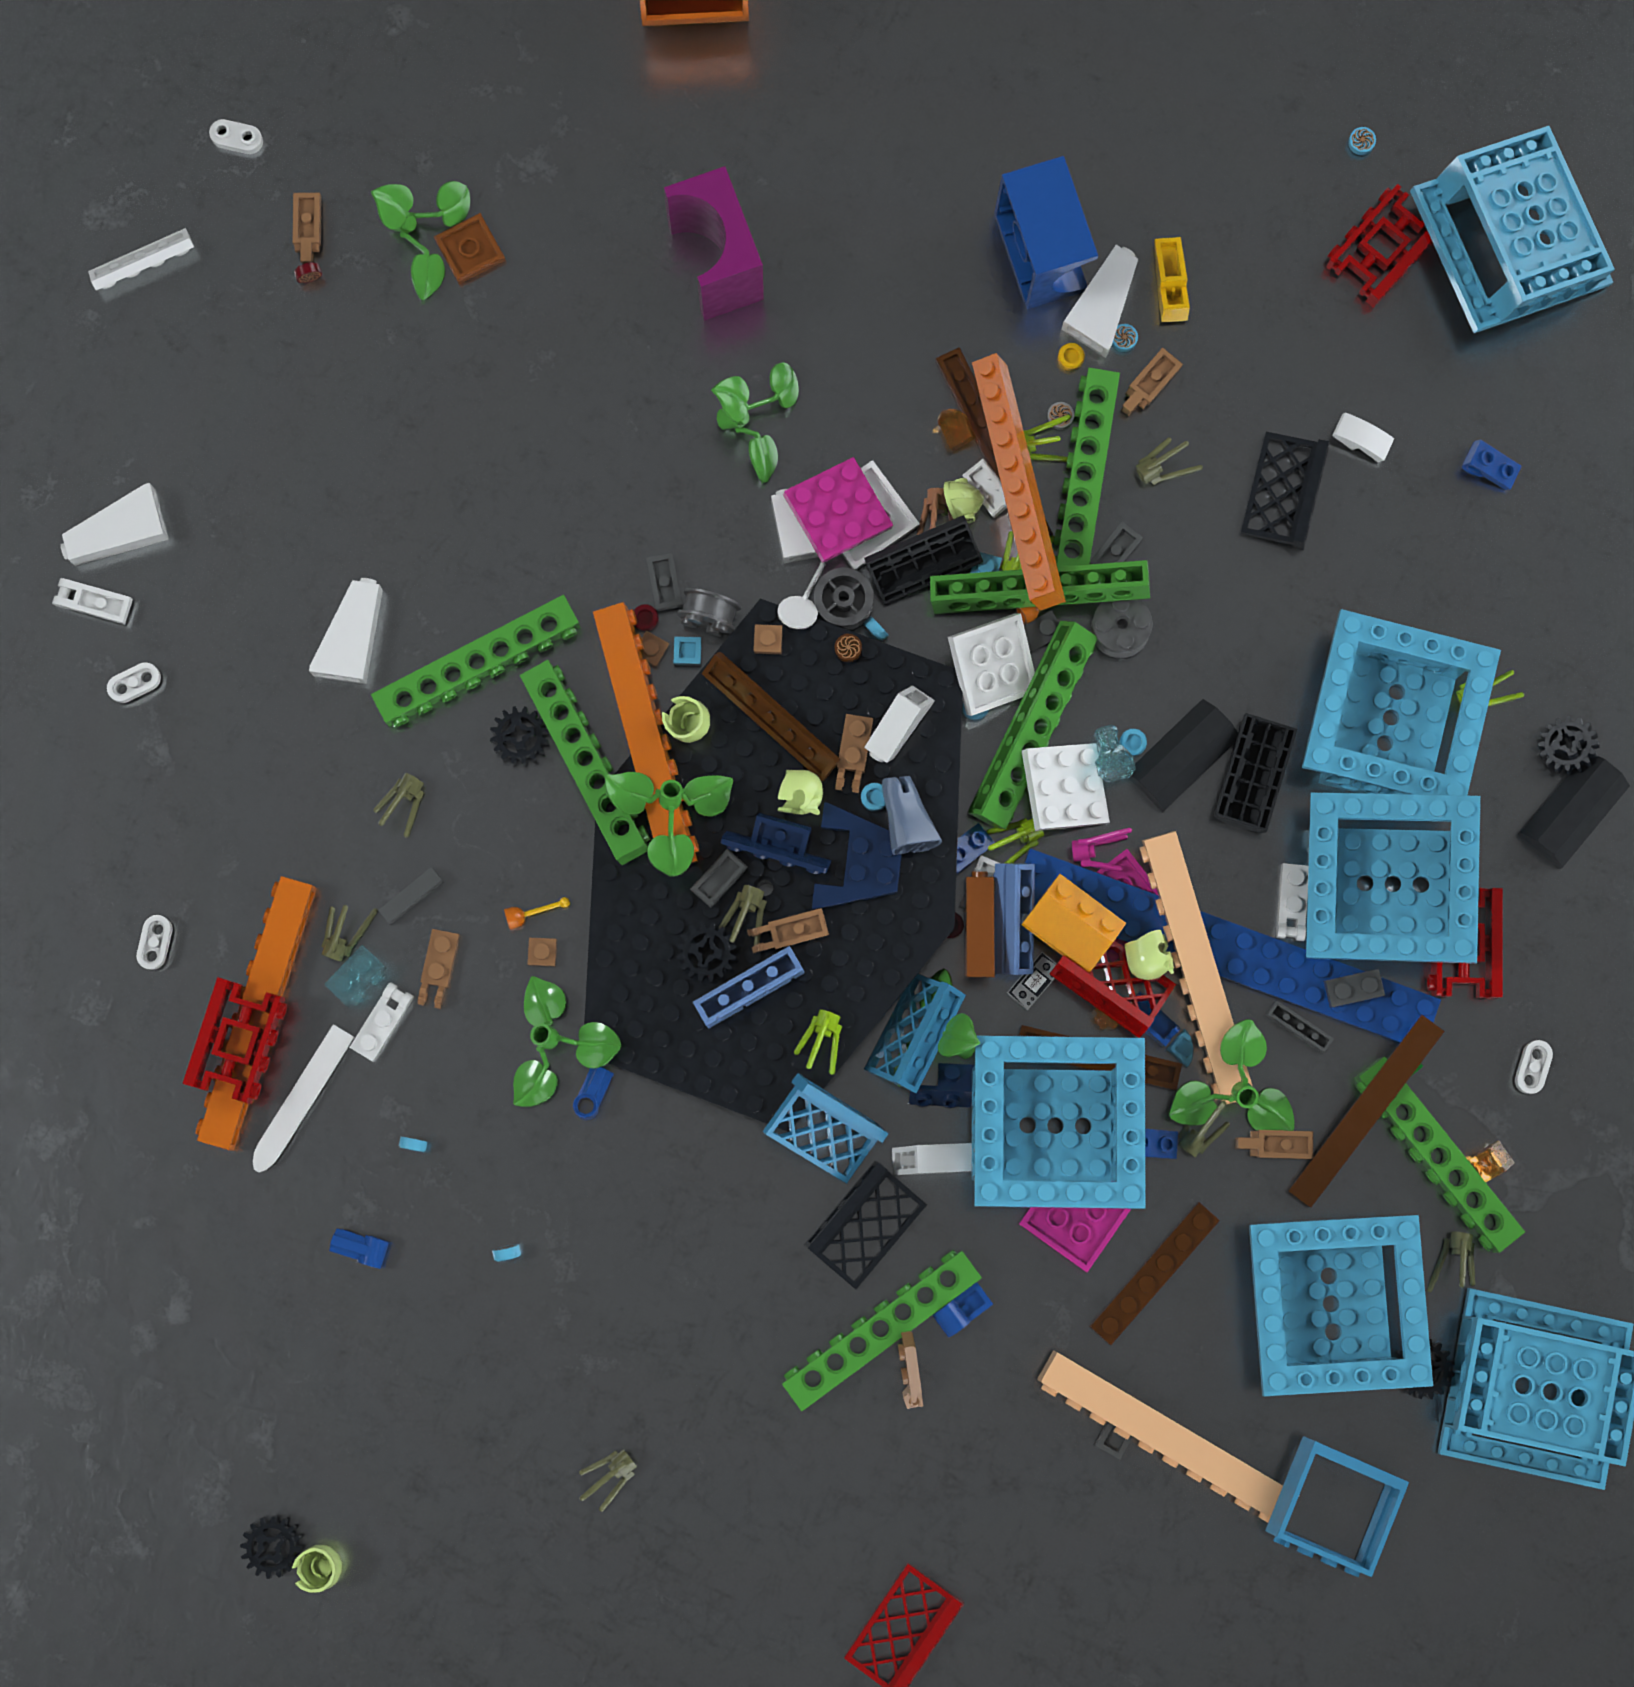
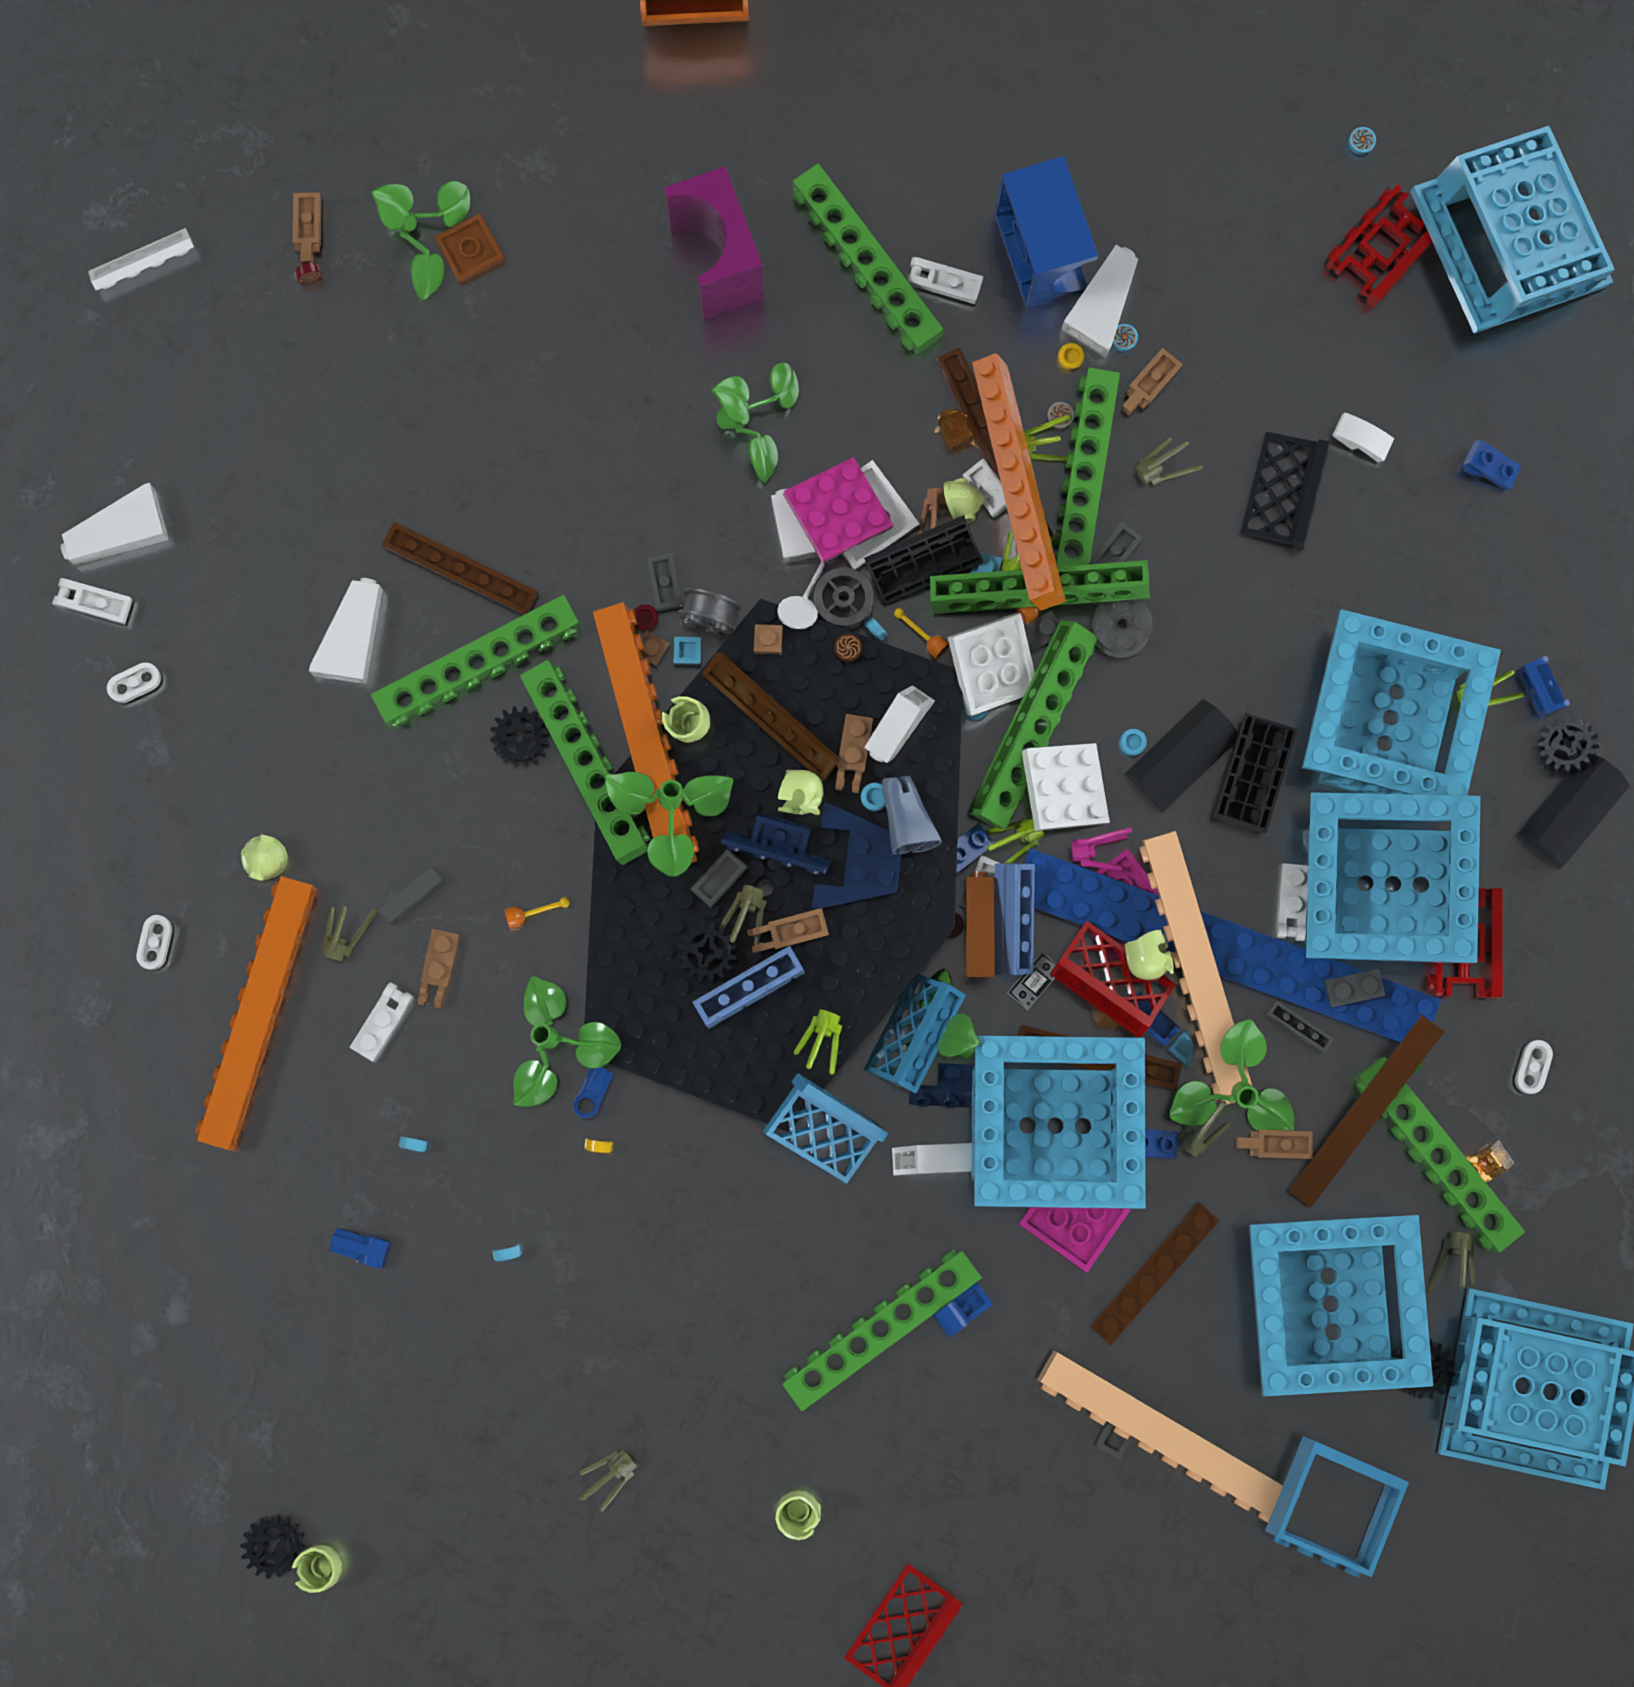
(212, 1033): red fence -> none
(234, 136): white plate -> none
(264, 857): none -> yellowish green helmet
(301, 1098): white piece -> none
(356, 976): clear light blue bracket -> none
(406, 788): olive plant -> none
(459, 569): none -> reddish brown plate
(542, 952): medium nougat plate -> none
(598, 1145): none -> yellow tile
(797, 1514): none -> yellowish green helmet
(817, 182): none -> bright green brick
(848, 1208): black fence -> none
(910, 1374): medium nougat hinge -> none
(935, 645): none -> hinge
(945, 280): none -> white plate
(1073, 923): light orange slope -> none
(1113, 760): clear light blue connector -> none
(1171, 279): yellow slope -> none
(1542, 687): none -> blue hinge

